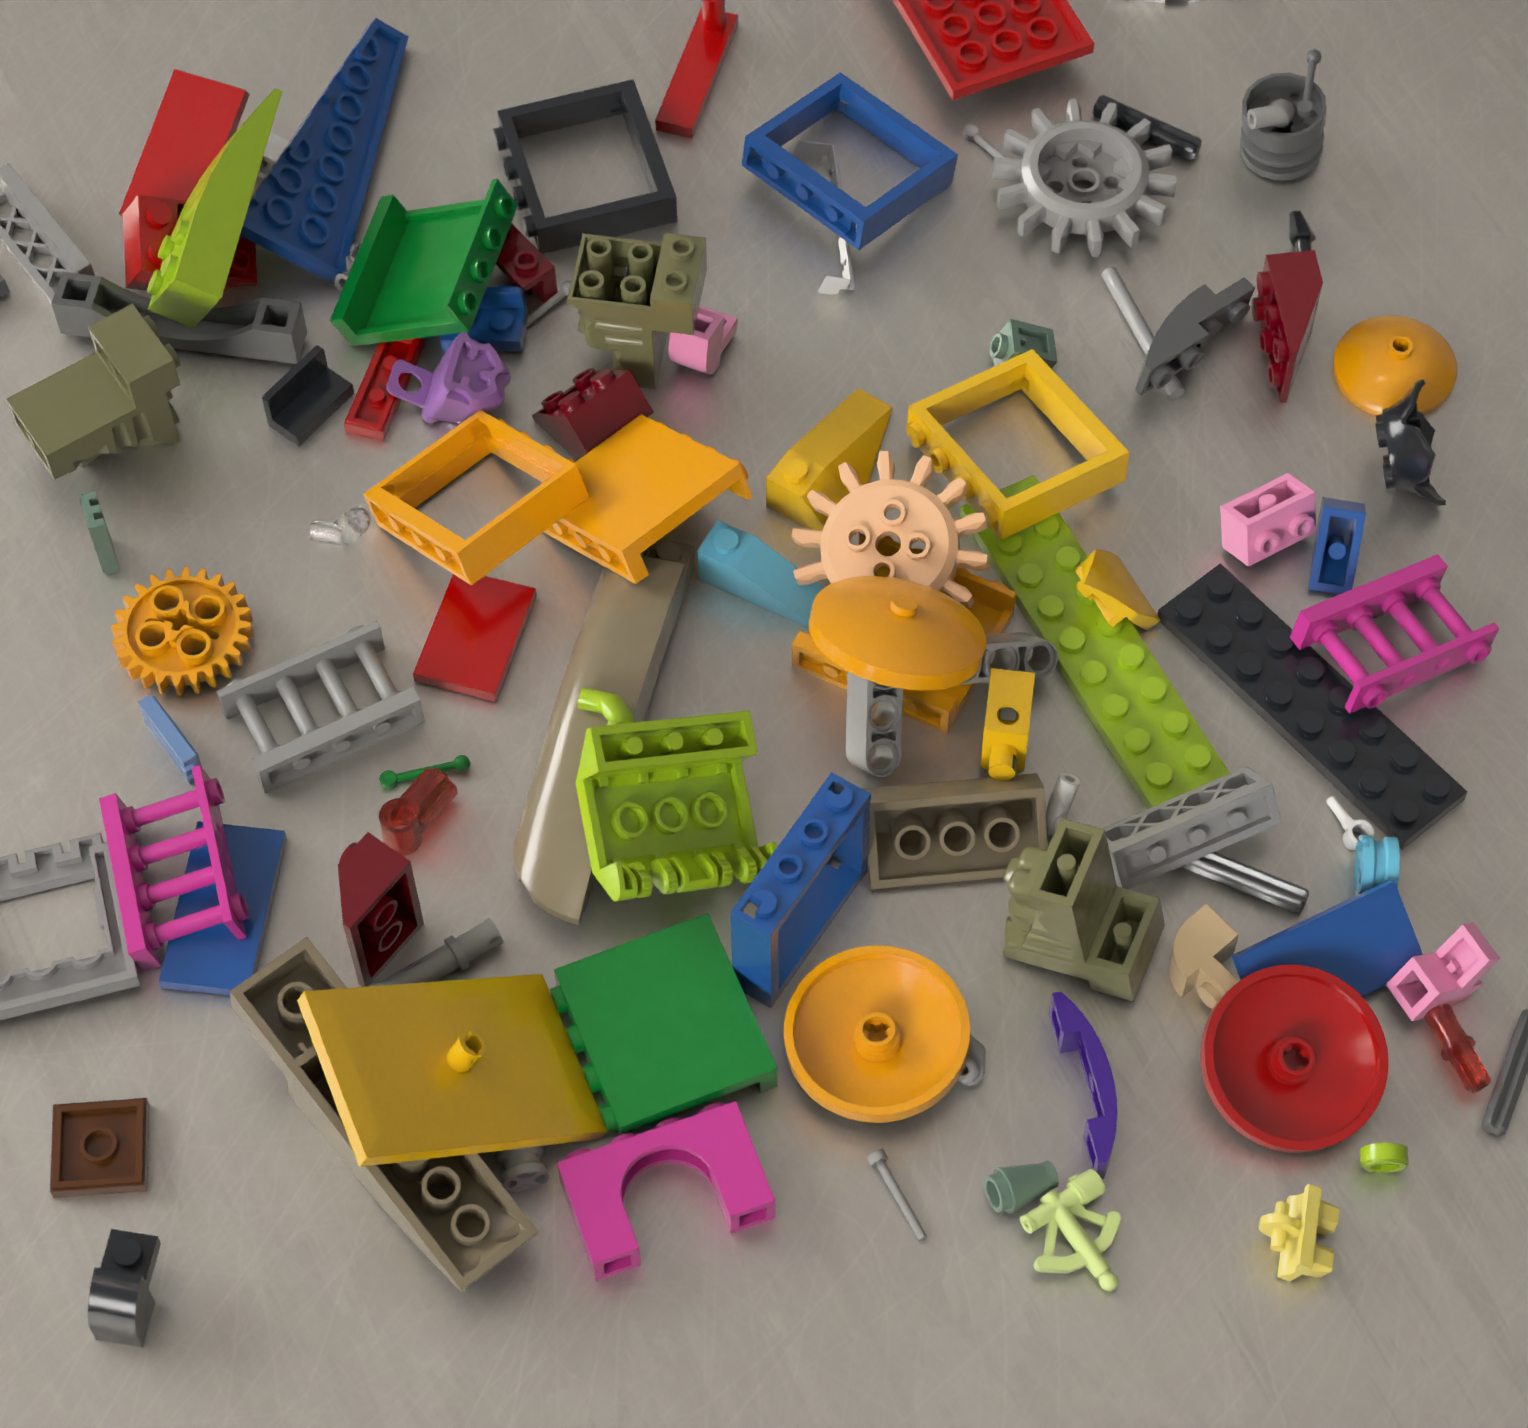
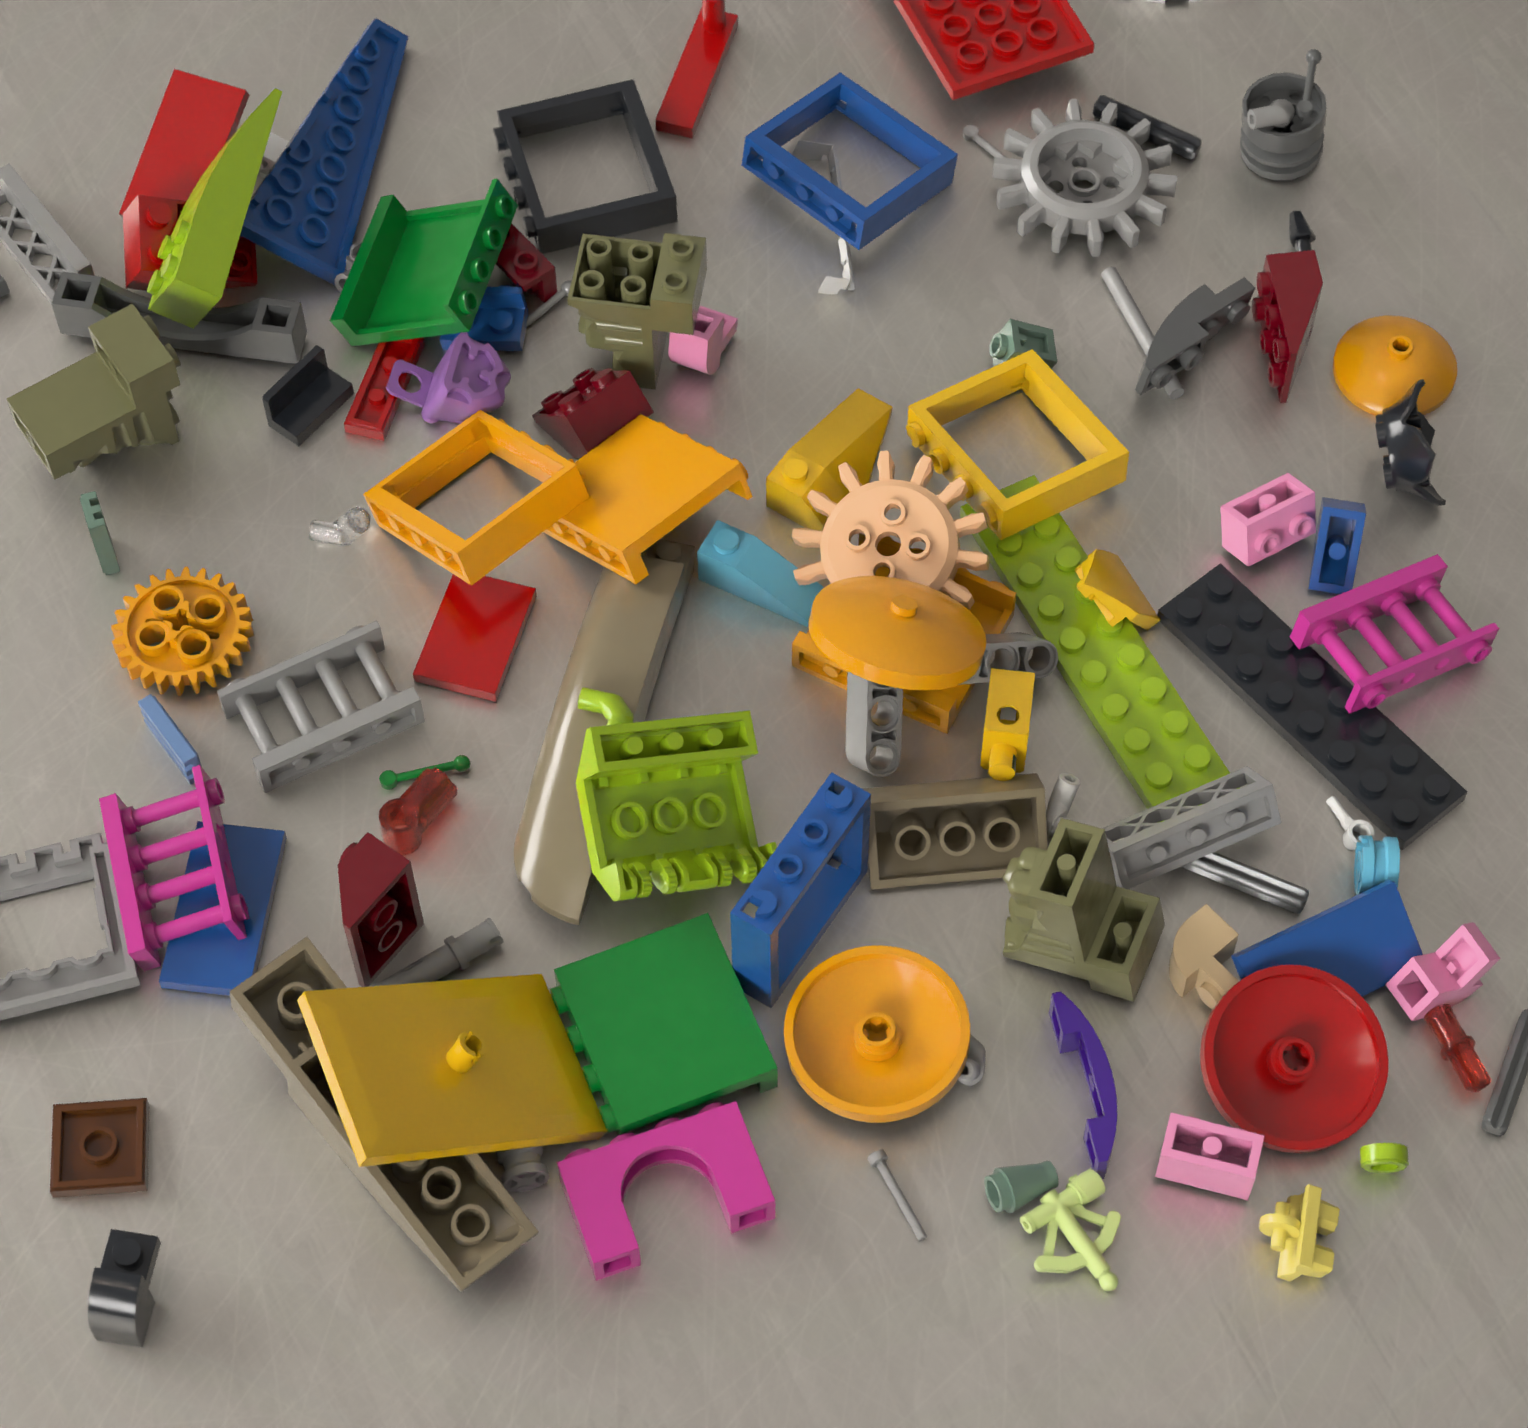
(1209, 1156): none -> bright pink brick

